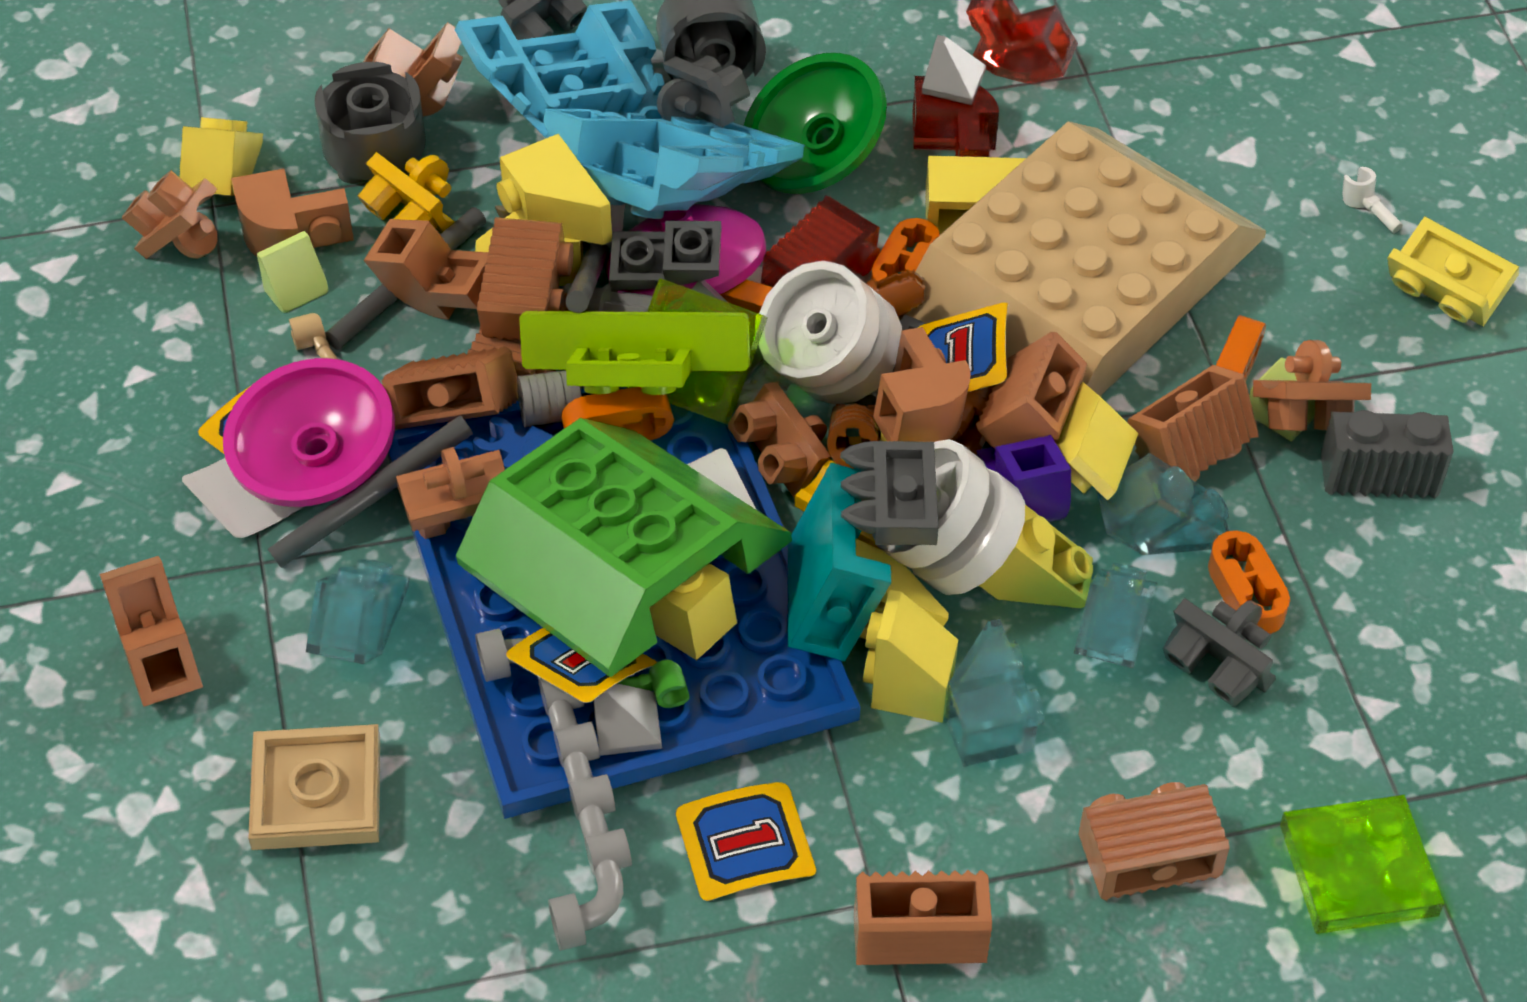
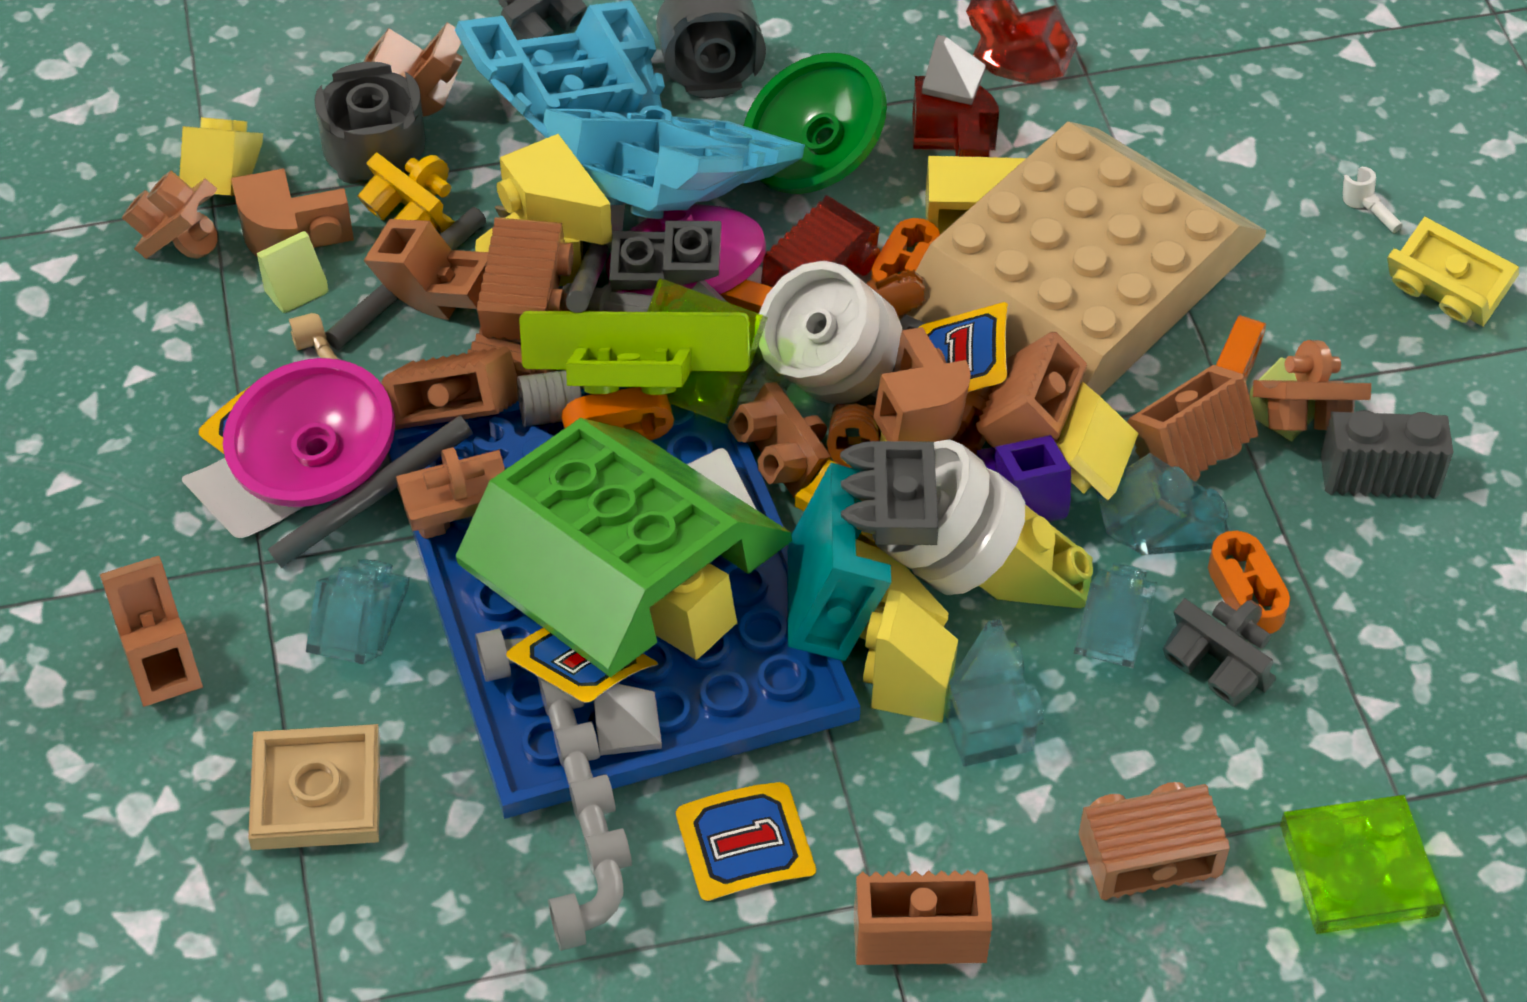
(665, 680): bright green hand -> none
(701, 90): dark grey hips -> none

